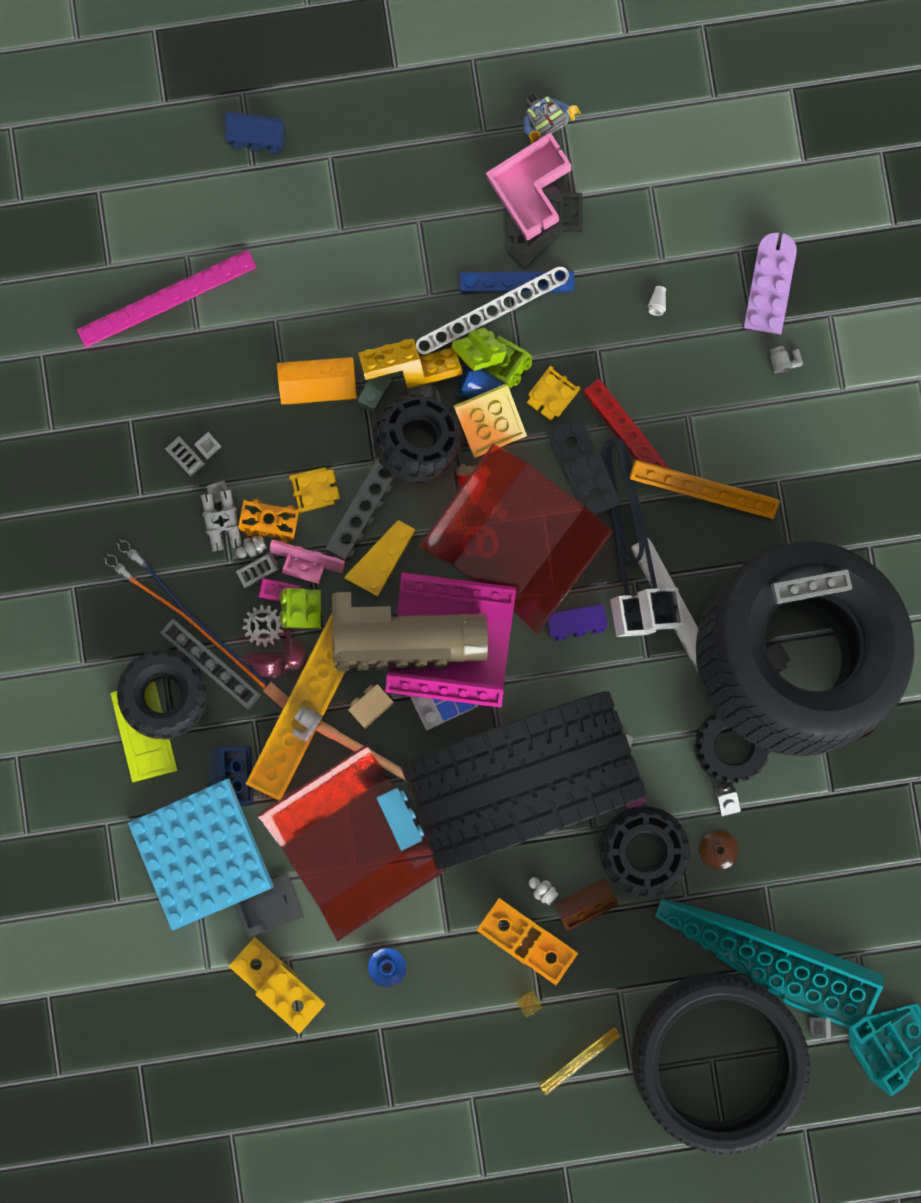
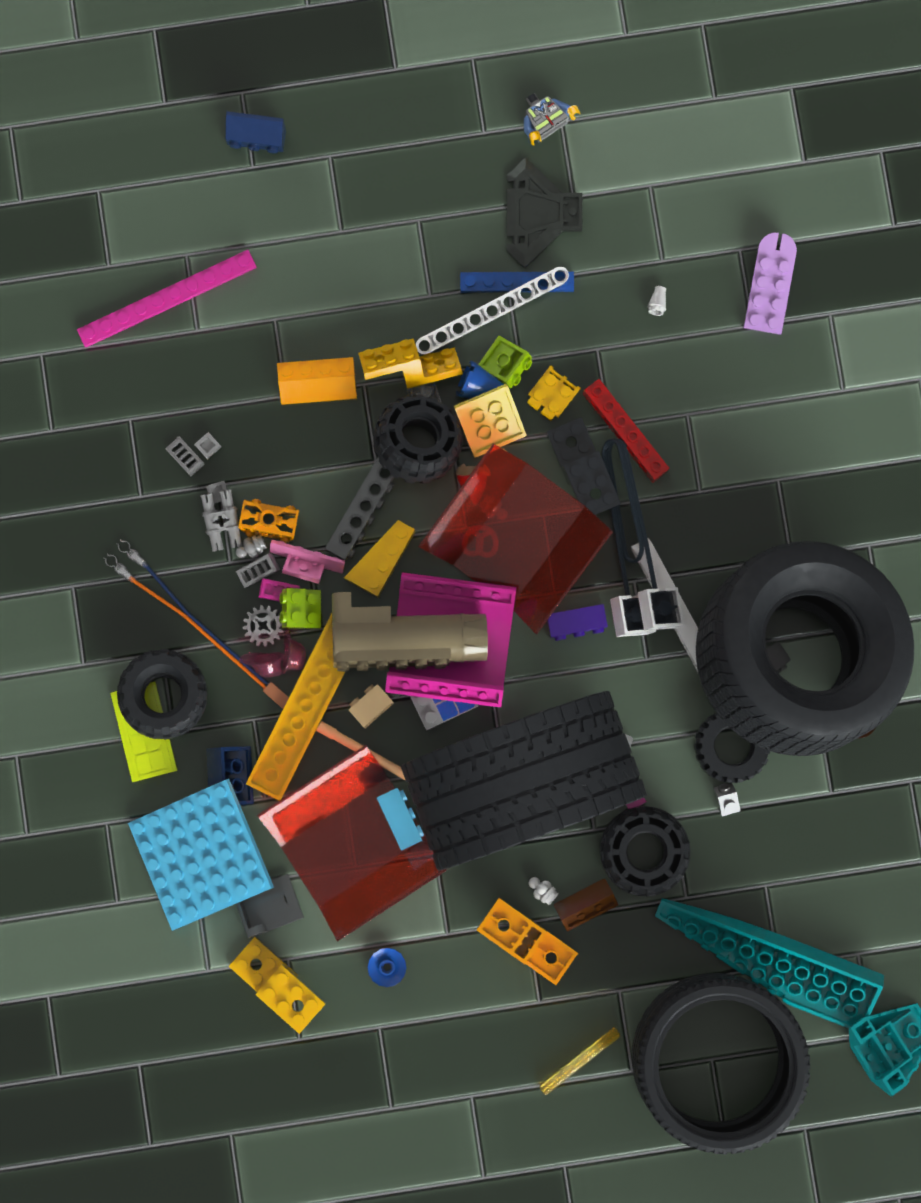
(210, 664): dark grey brick -> none
(309, 719): light grey piece -> none
(315, 489): yellow plate -> none
(374, 392): sand green slope -> none
(480, 349): lime plate -> none
(521, 181): bright pink piece -> none
(529, 1003): clear yellow plate -> none
(704, 489): light orange plate -> none
(711, 843): reddish brown dish -> none
(781, 361): light grey piece -> none
(811, 586): light grey plate -> none
(820, 1027): light grey plate -> none

